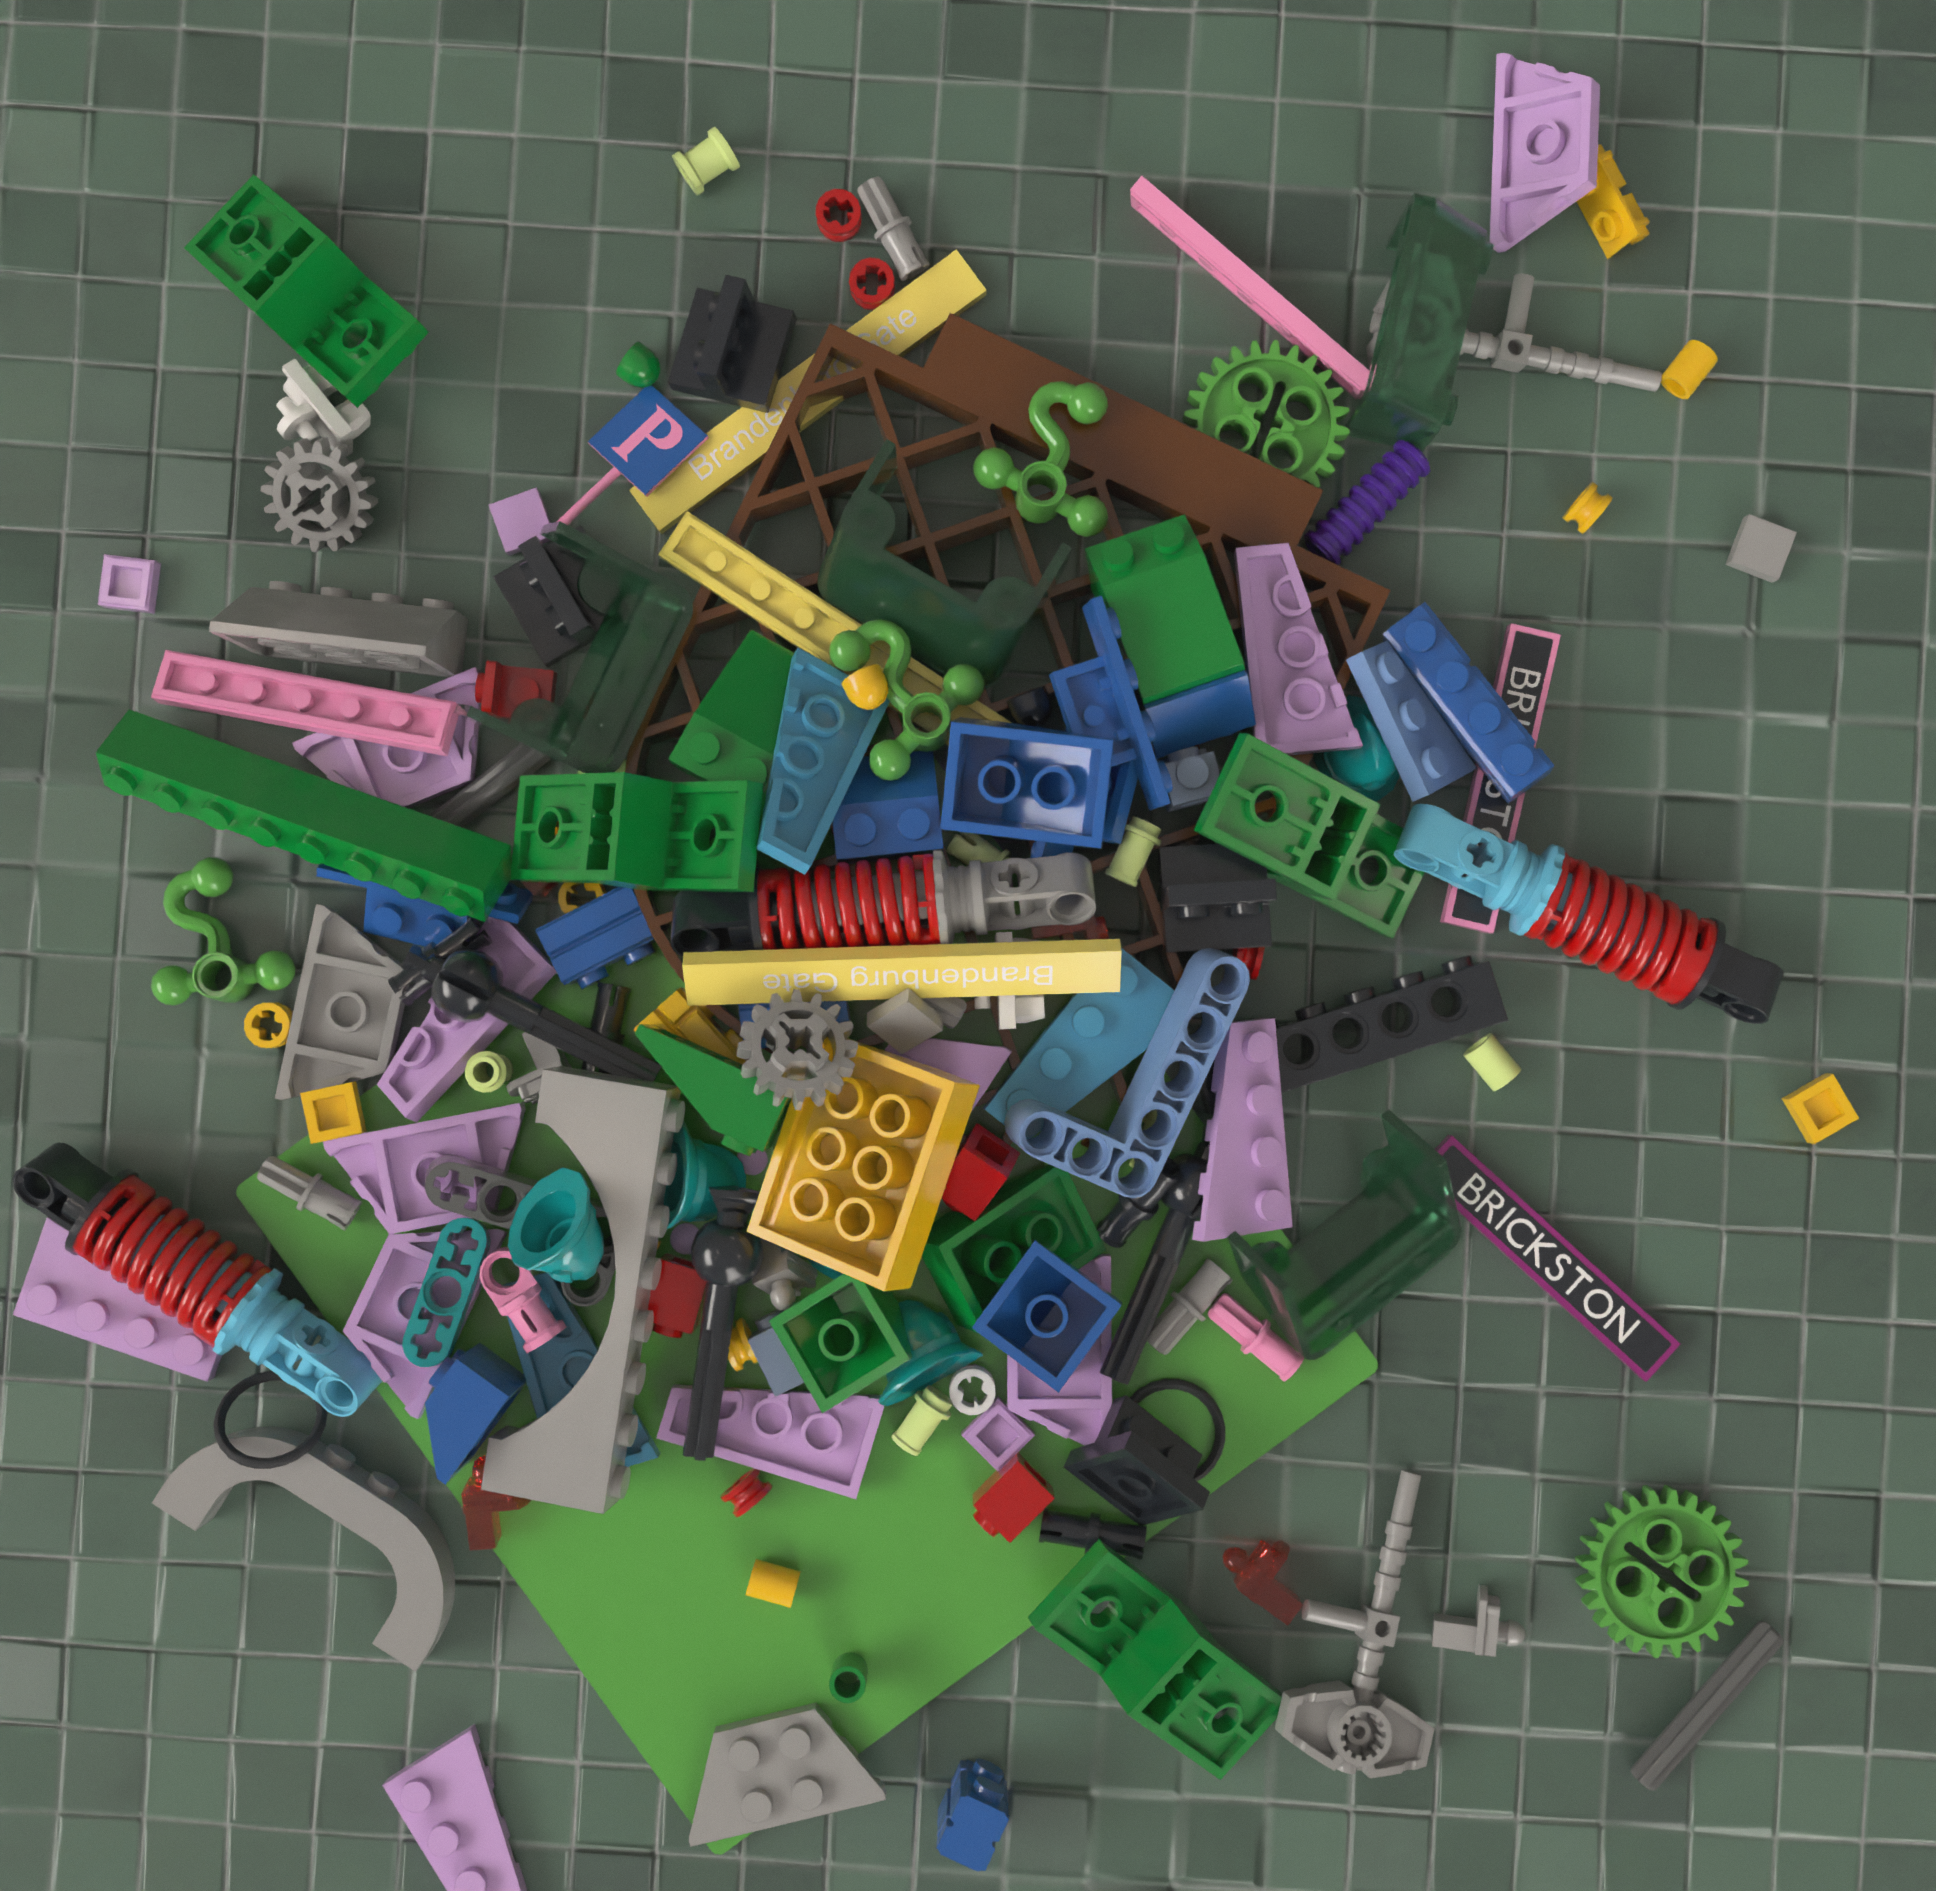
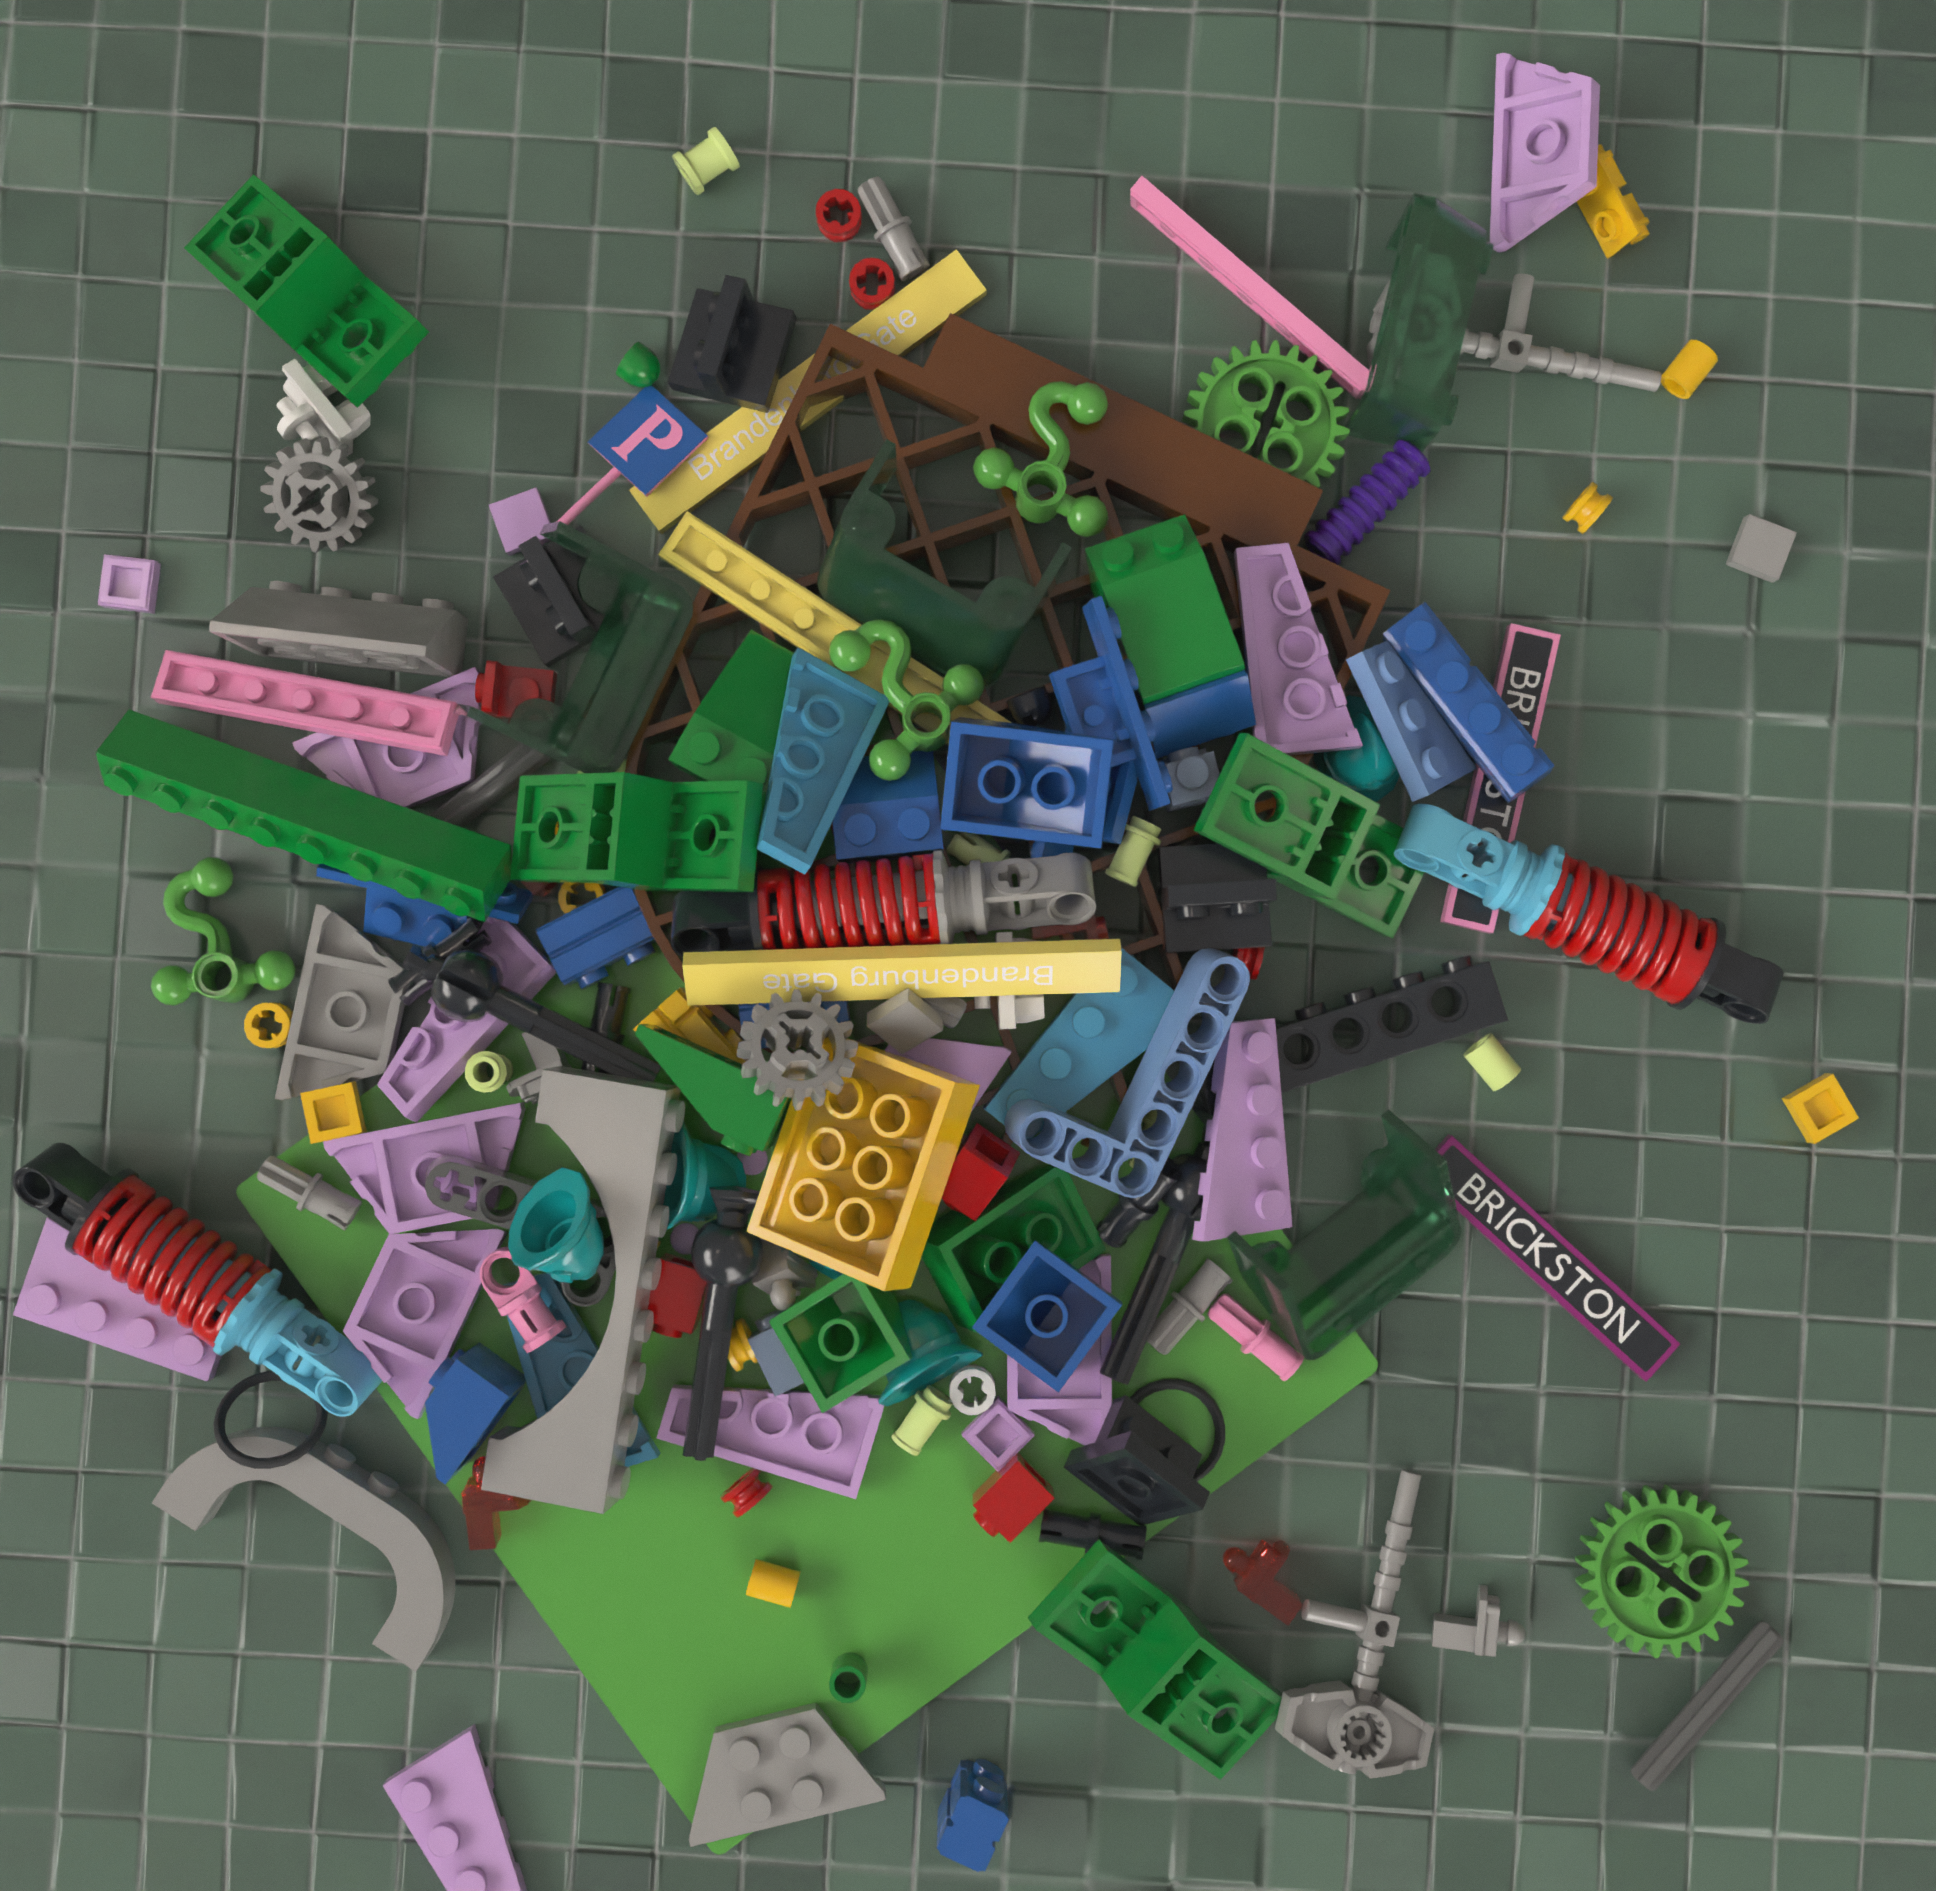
(446, 1334): teal beam -> none
(866, 687): yellow hinge -> none

